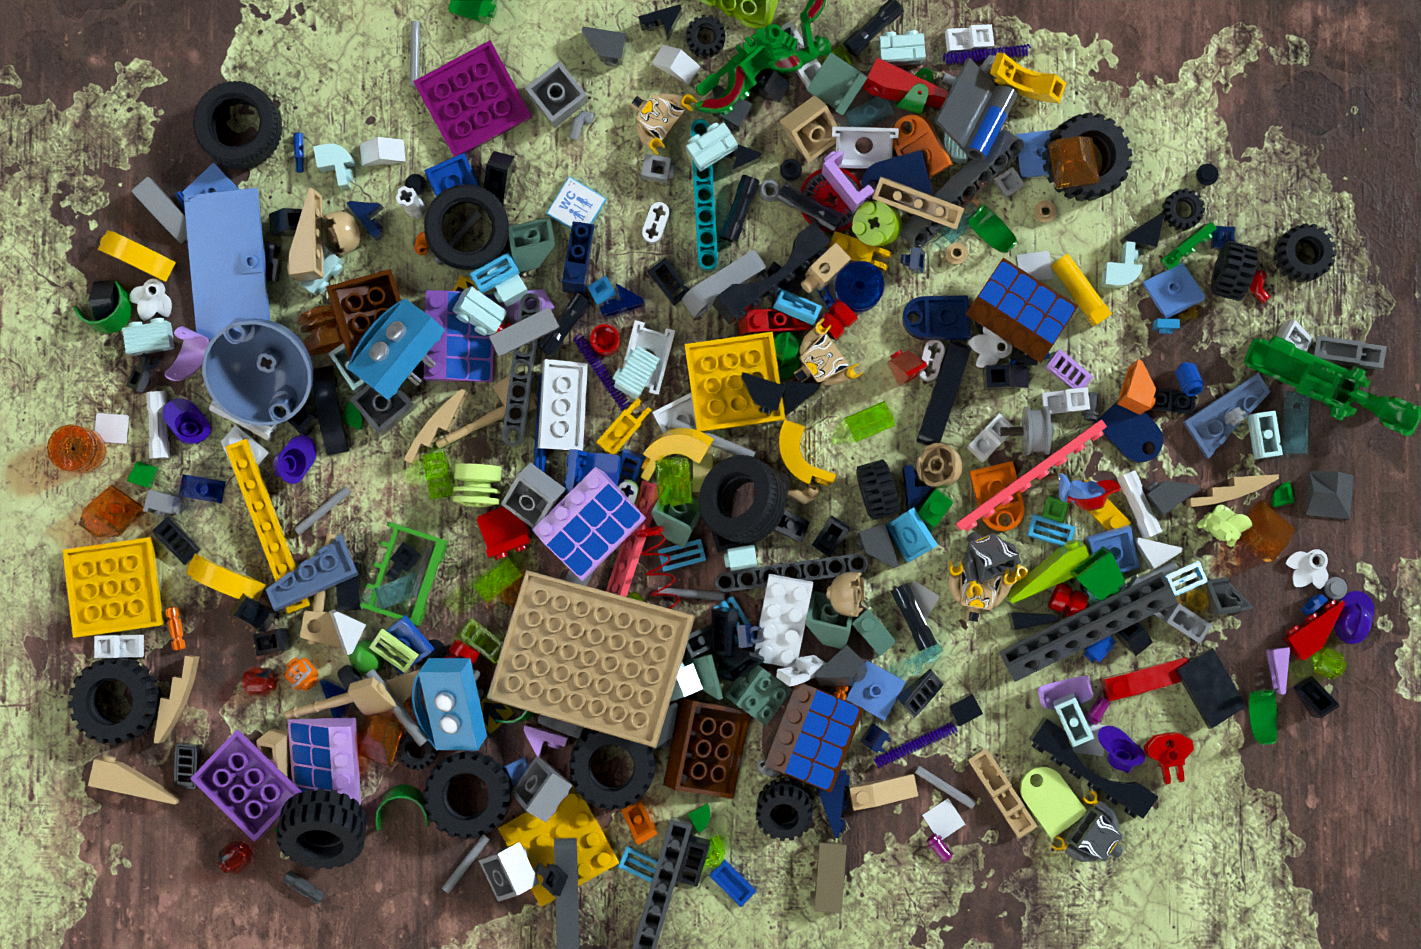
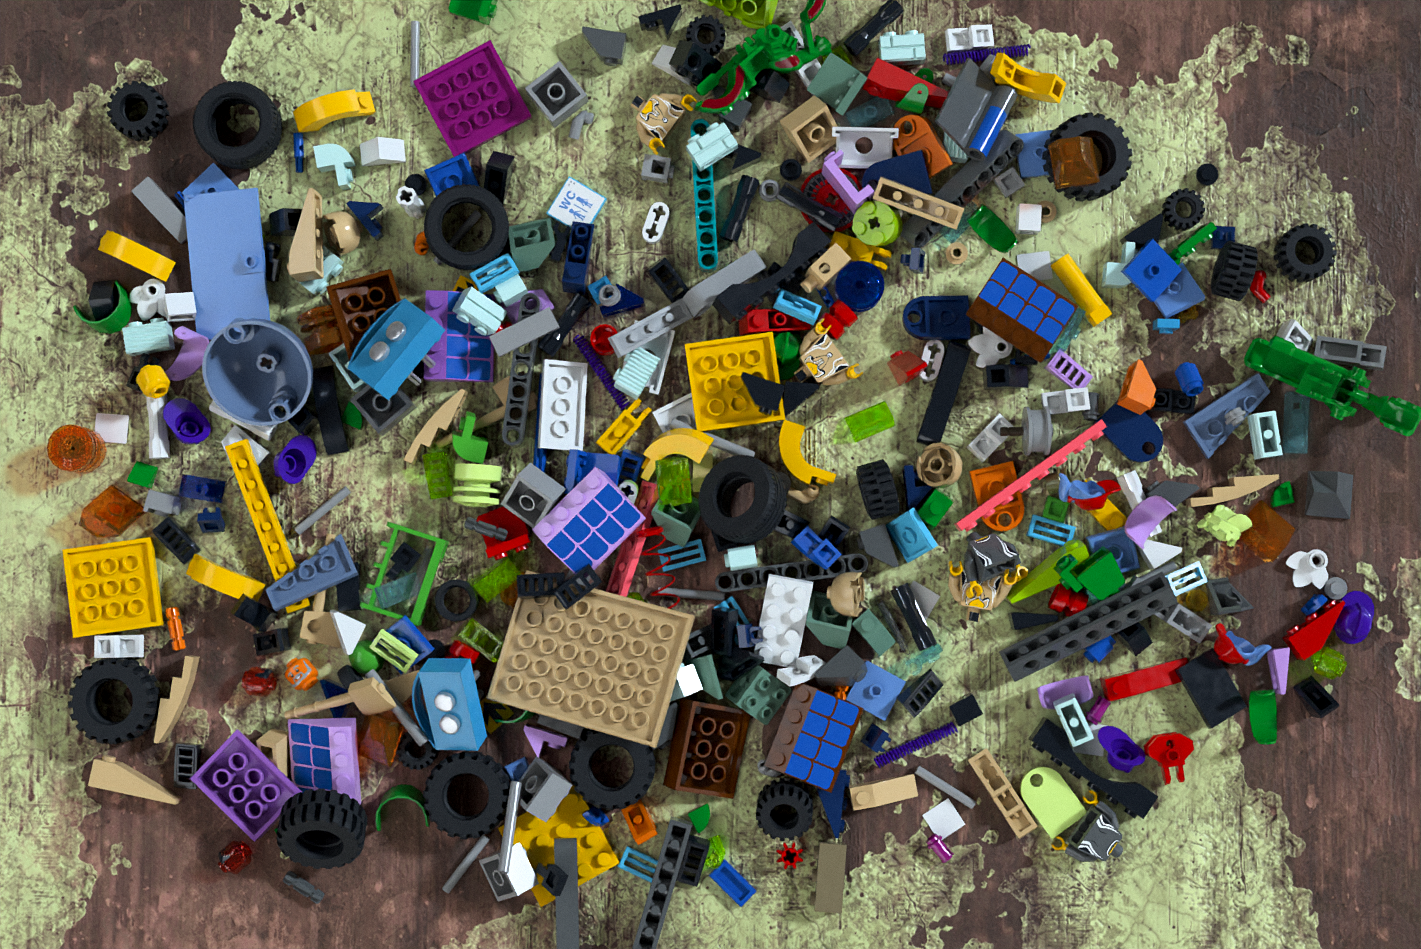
(125, 99): none -> black tyre
(153, 381): none -> yellow head
(180, 307): none -> white piece
(211, 522): none -> dark blue tile
(331, 107): none -> yellow arch
(439, 600): none -> black tyre
(467, 445): none -> bright green brick
(485, 529): none -> dark grey axle
(509, 827): none -> light grey piece
(531, 578): none -> black slope
(560, 240): none -> black plate
(581, 592): none -> black slope
(595, 816): none -> blue tile
(606, 291): none -> light grey plate
(650, 328): none -> light grey plate
(693, 62): none -> black brick
(786, 860): none -> red gear
(816, 549): none -> blue slope
(891, 627): none -> light grey piece
(1028, 219): none -> white panel
(1063, 567): none -> green bracket
(1071, 330): none -> clear light blue plate
(1146, 517): none -> lavender piece
(1151, 270): none -> blue plate
(1236, 649): none -> hair

